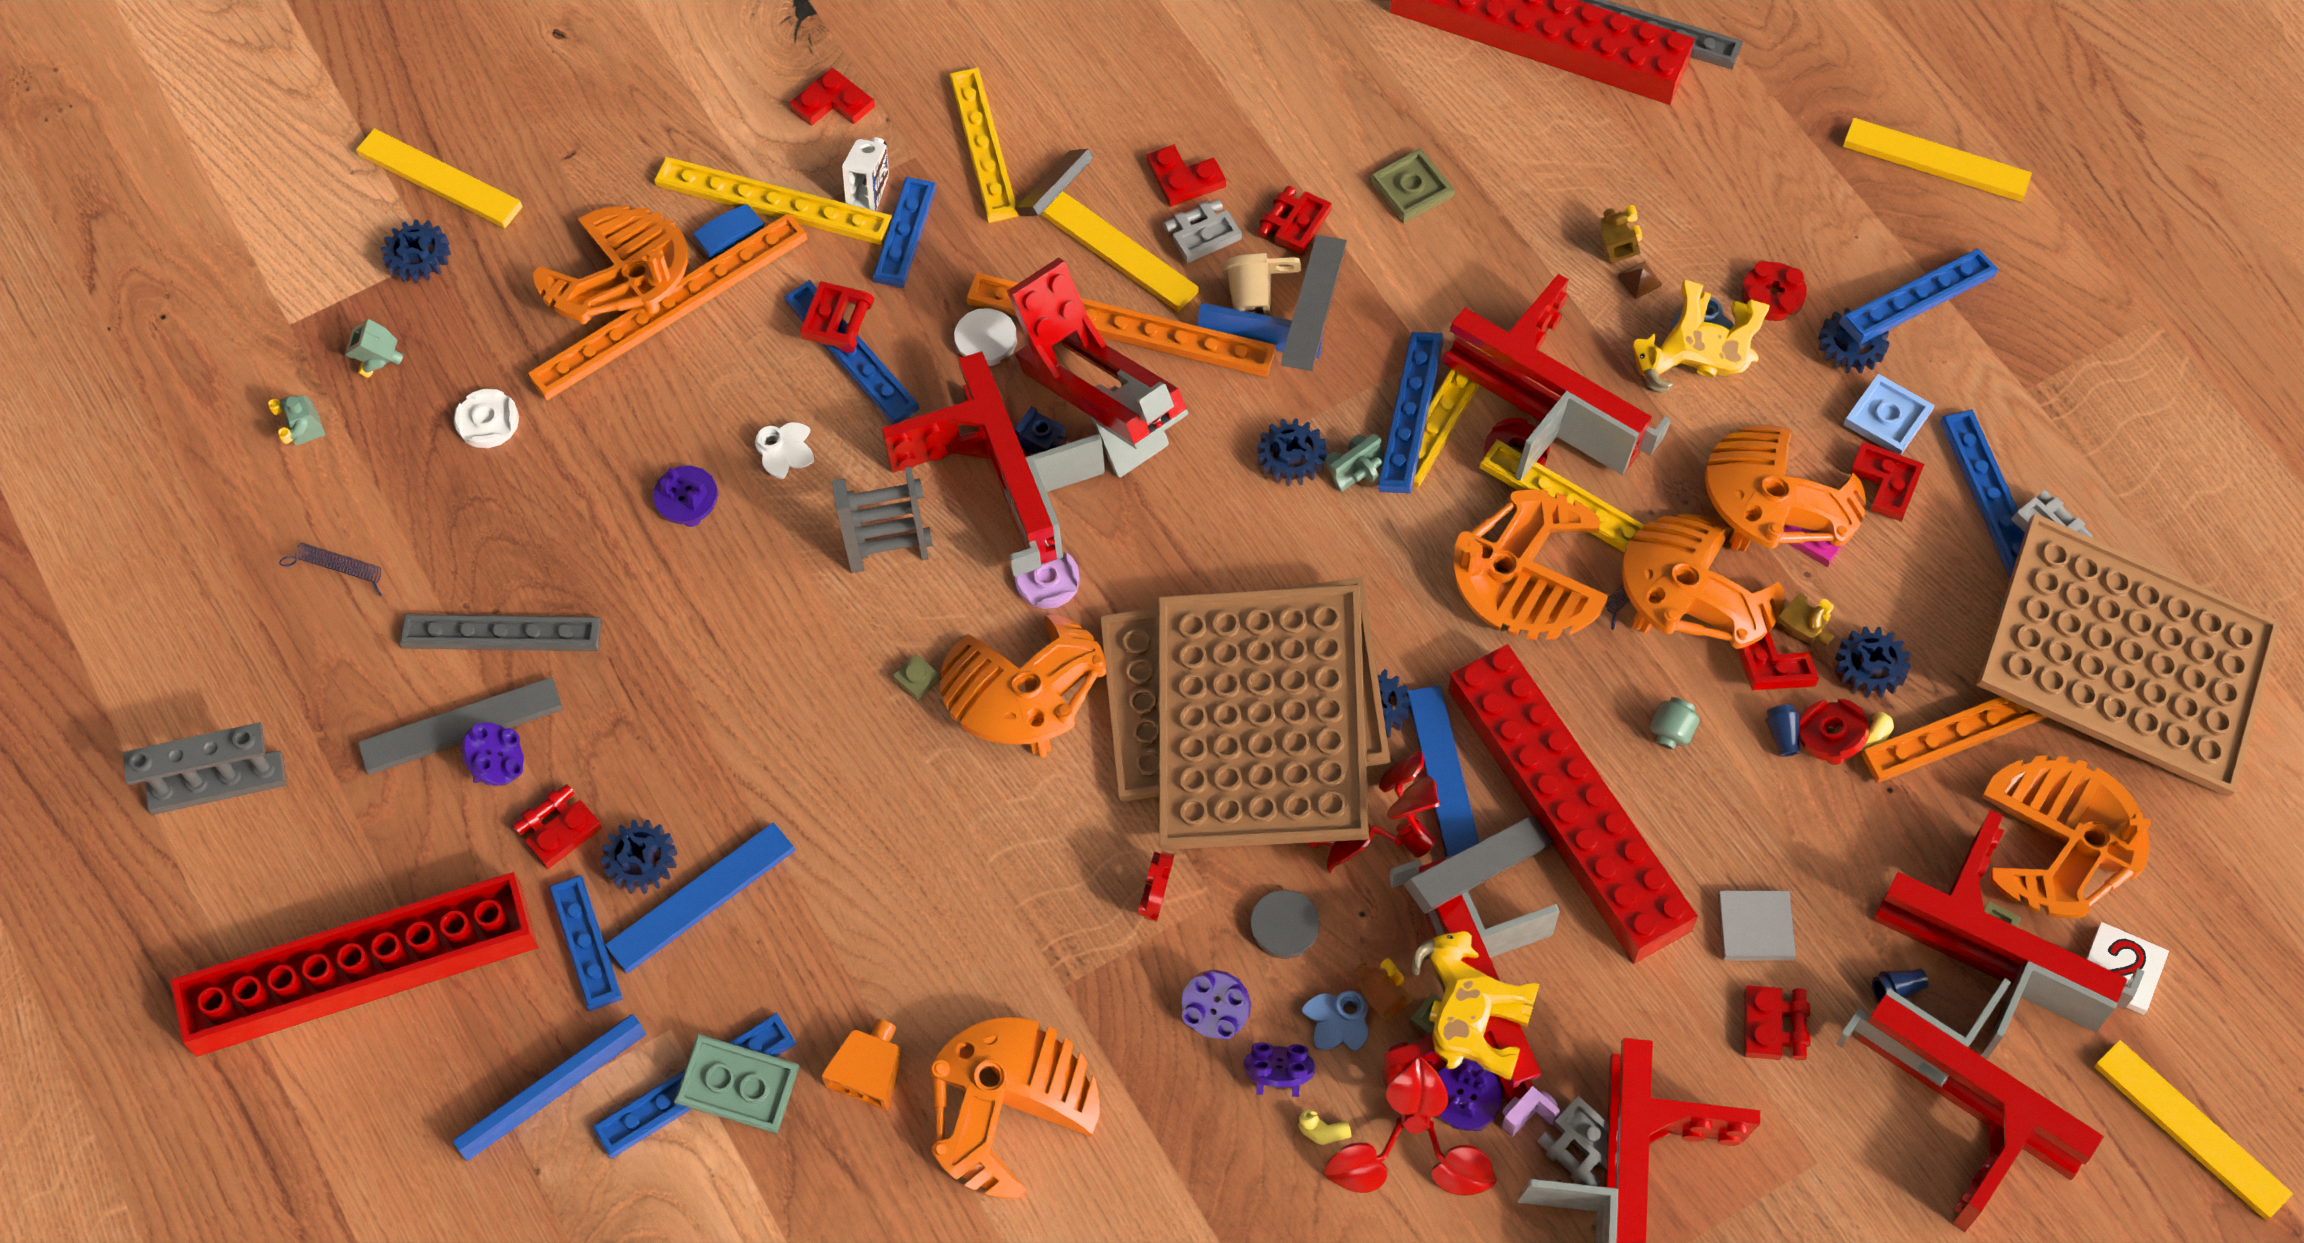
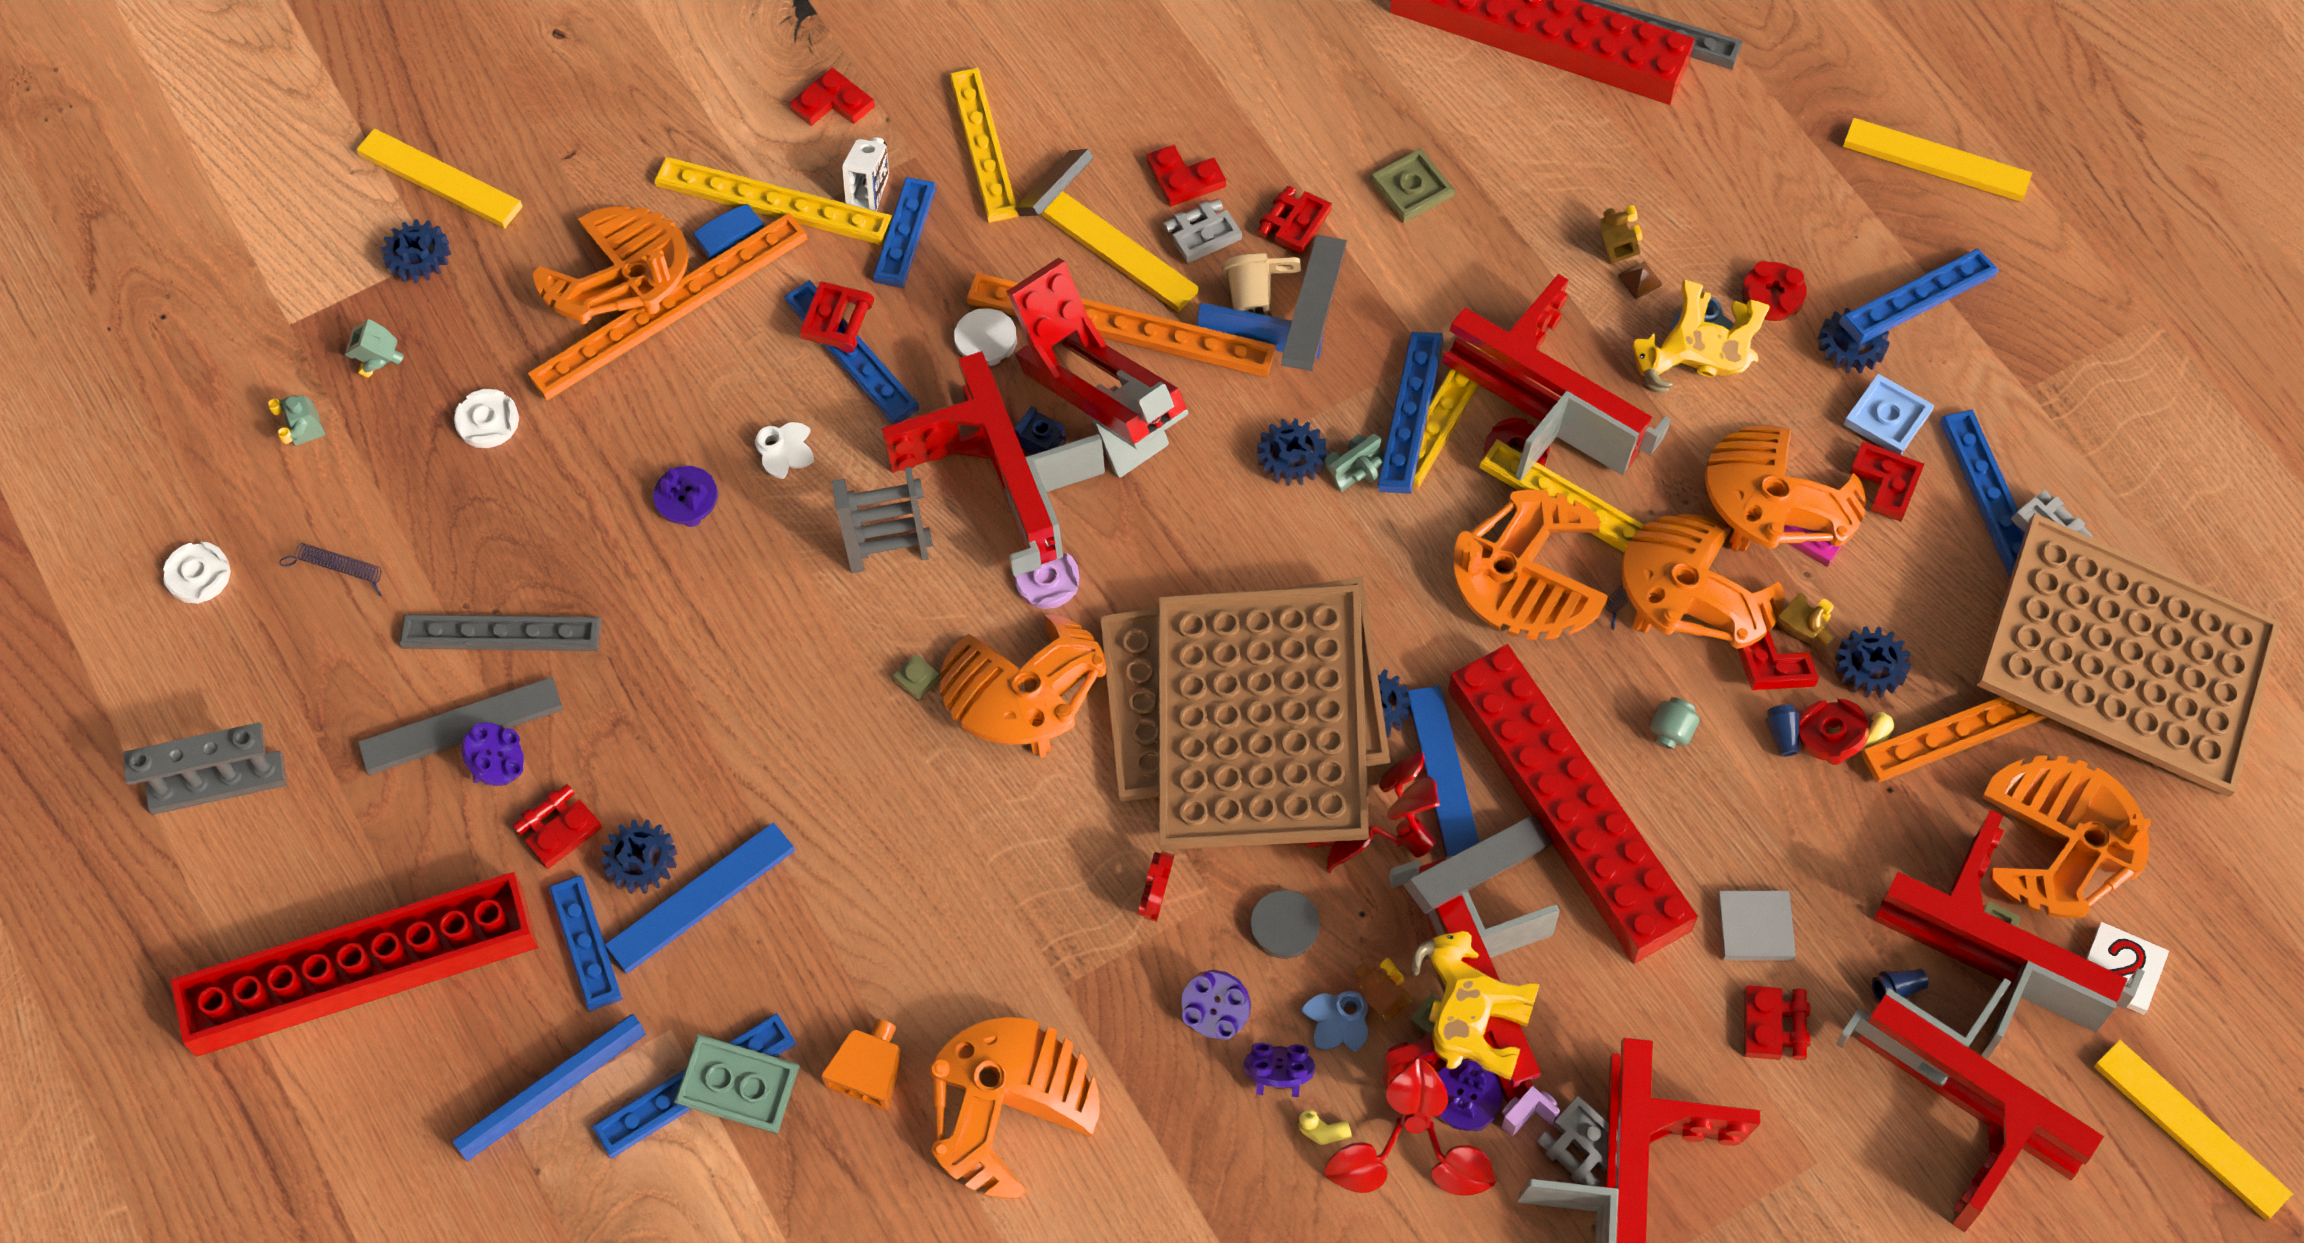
(196, 572): none -> white tile

